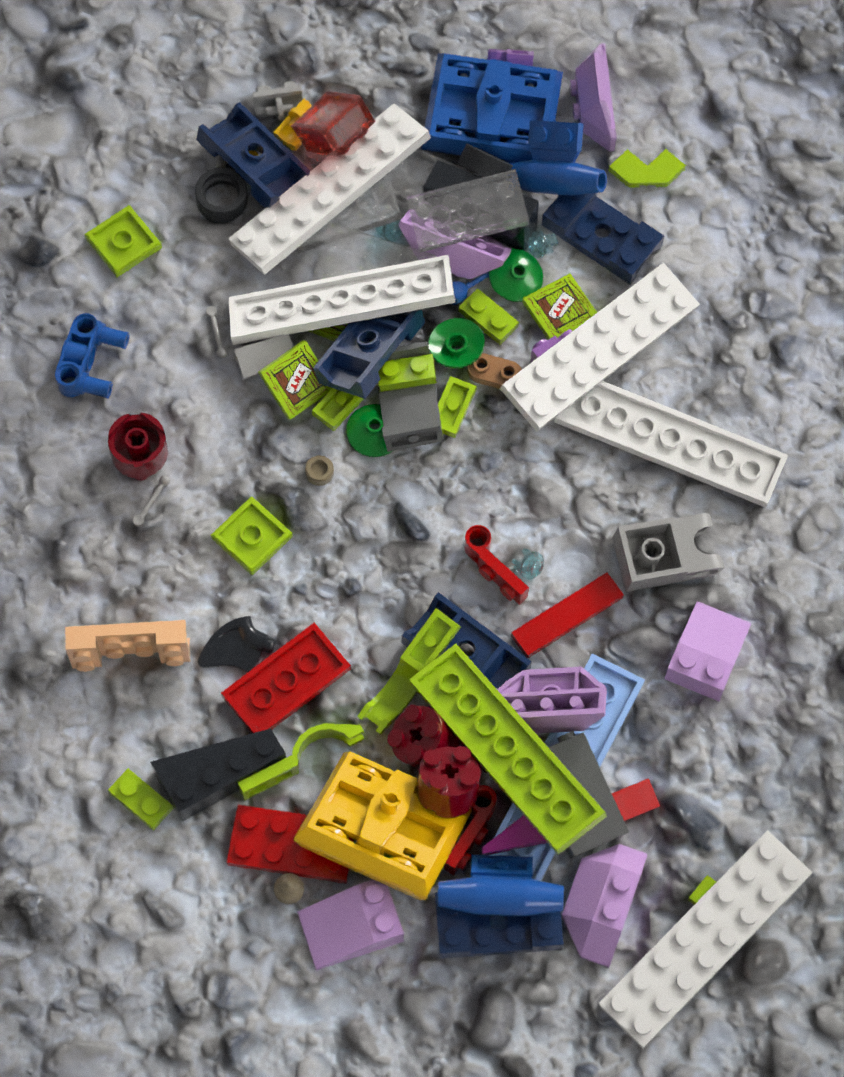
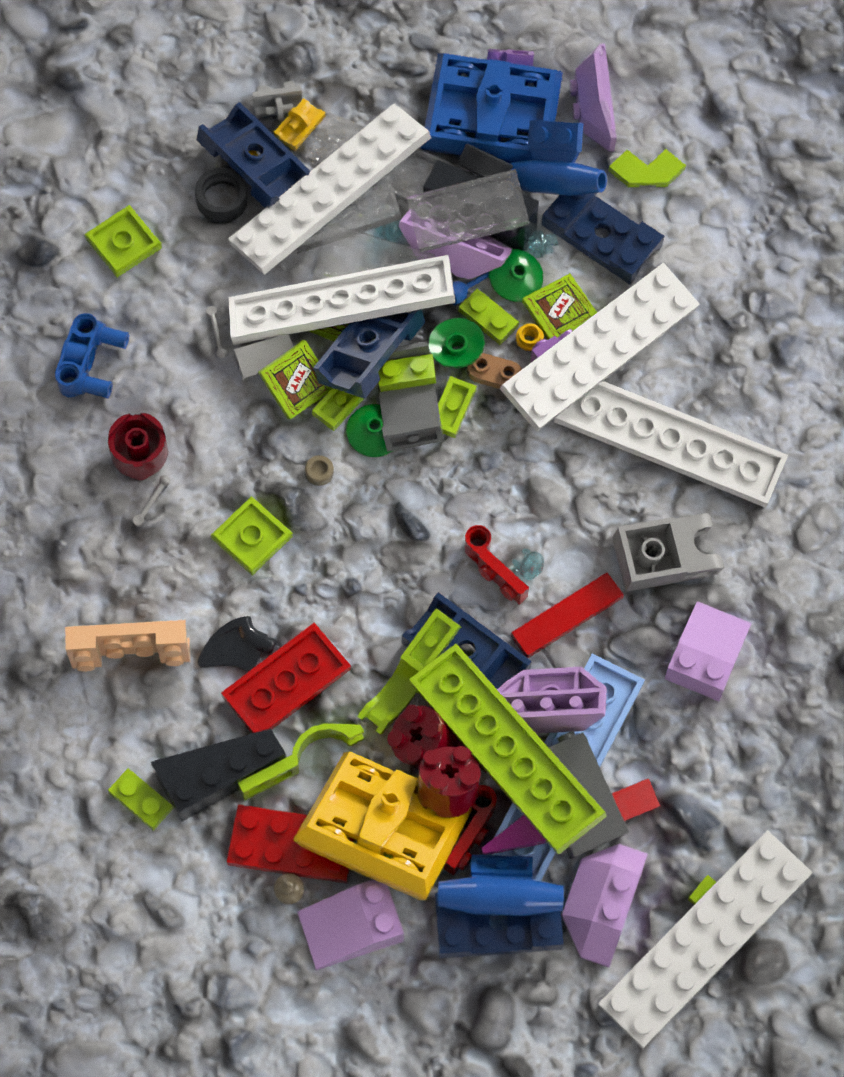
(333, 123): clear red piece -> none
(528, 330): none -> yellow plate

